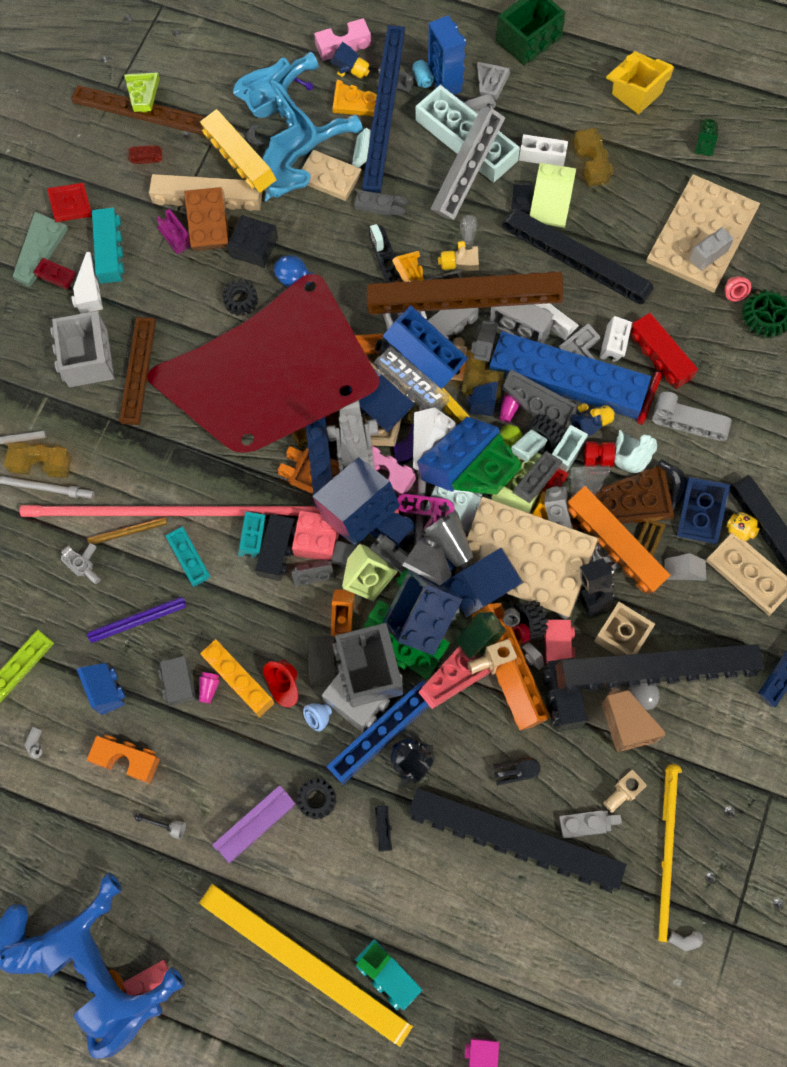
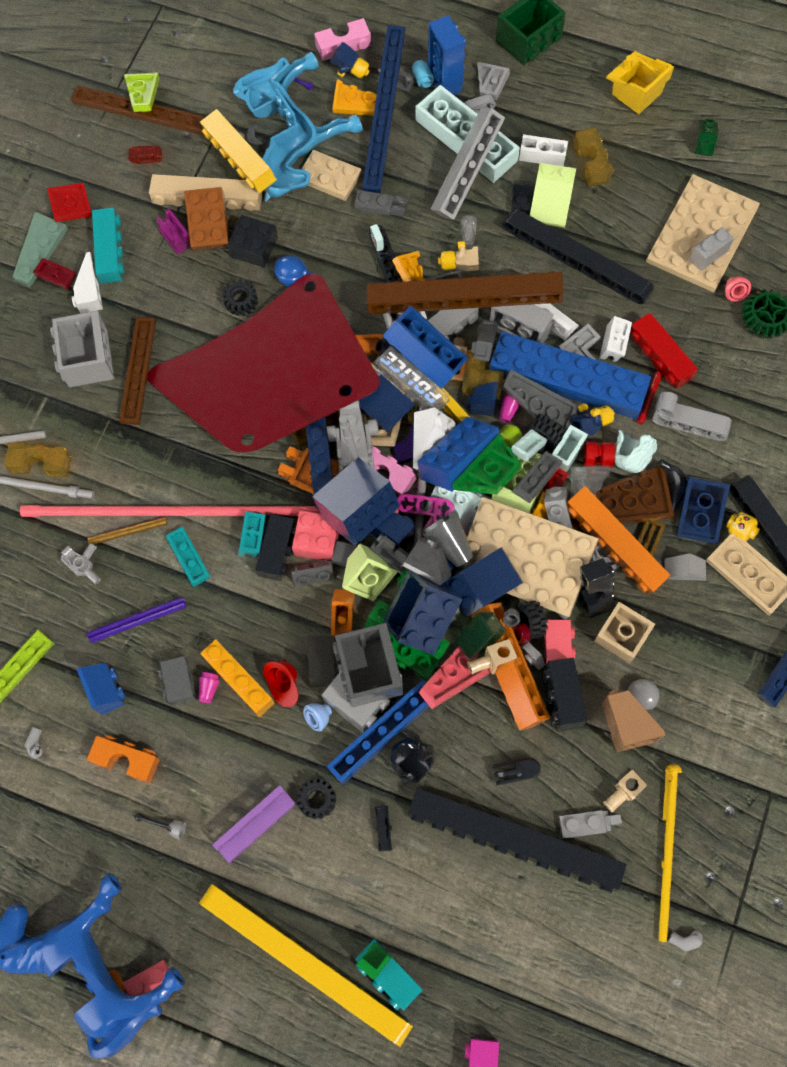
(361, 148): light aqua tile -> none
(658, 667): black brick -> none

